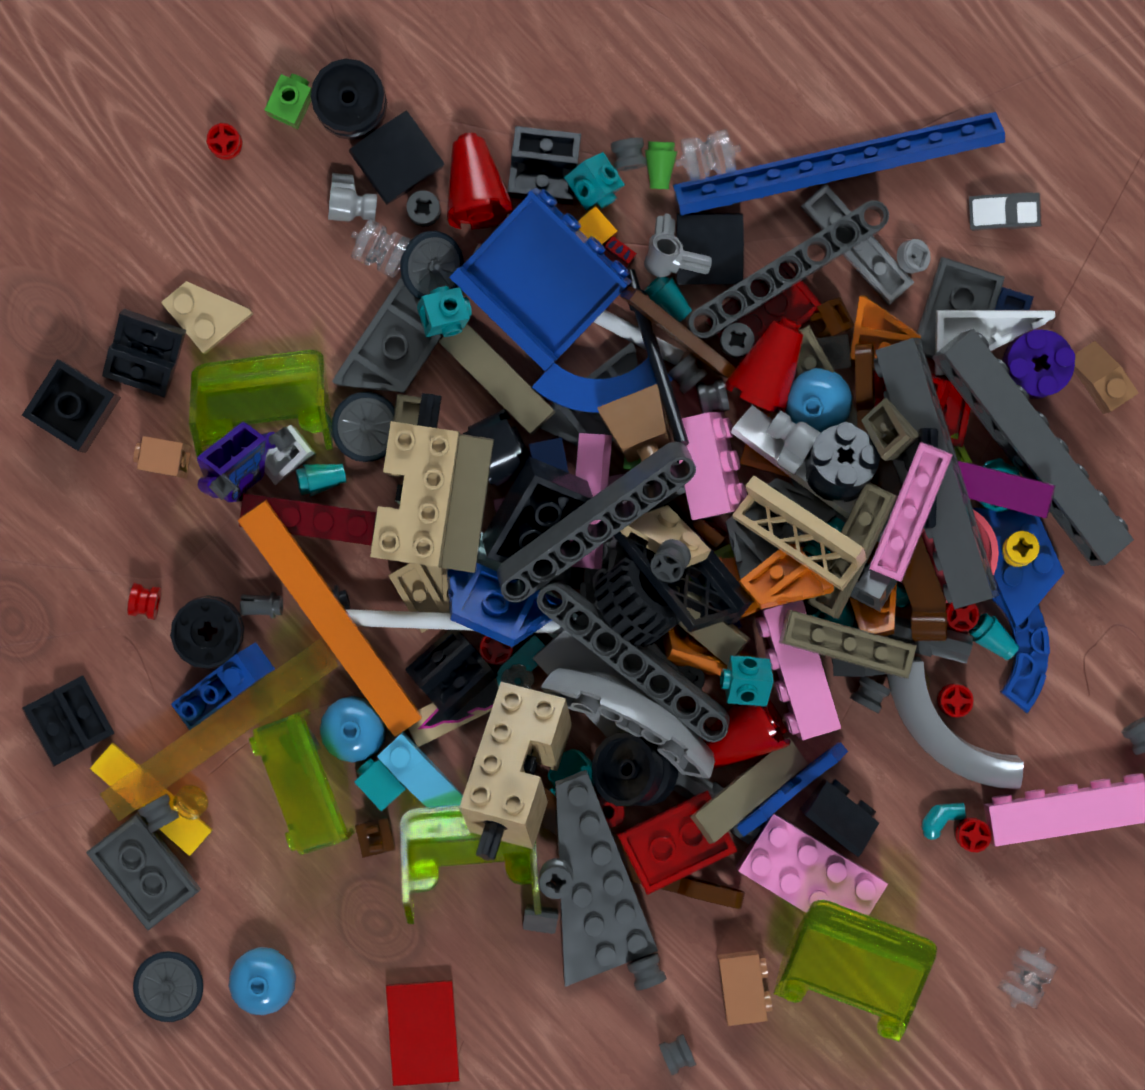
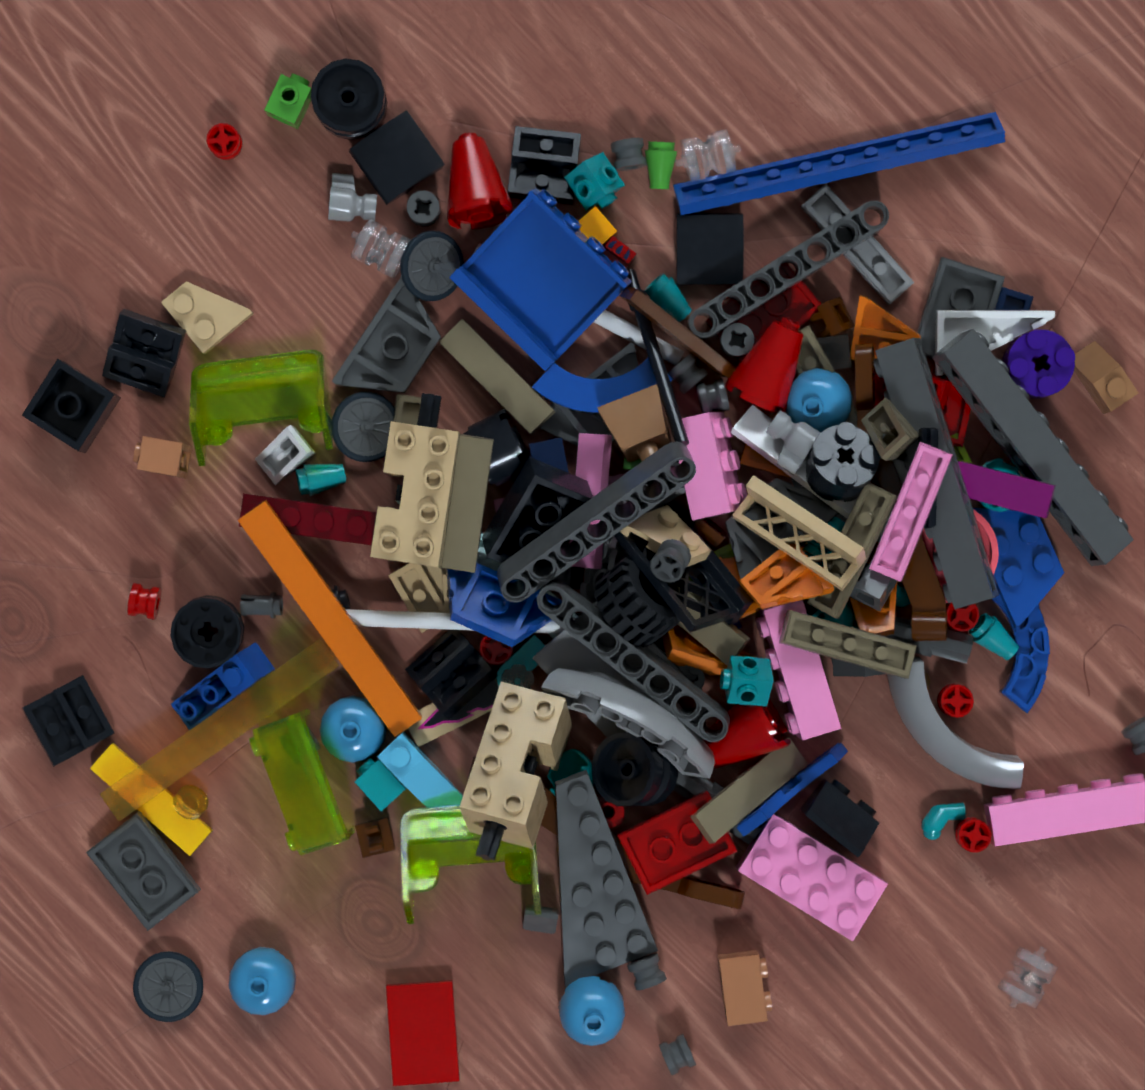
(158, 813): dark grey wheel -> none
(238, 461): dark purple torso -> none
(444, 311): teal brick -> none
(556, 870): dark grey wheel -> none
(591, 1011): none -> dark azure cylinder
(667, 252): light grey axle -> none
(857, 964): clear neon green windscreen -> none
(870, 694): dark grey wheel -> none
(913, 256): light grey tile -> none
(1005, 211): slope -> none
(1013, 549): yellow wheel -> none

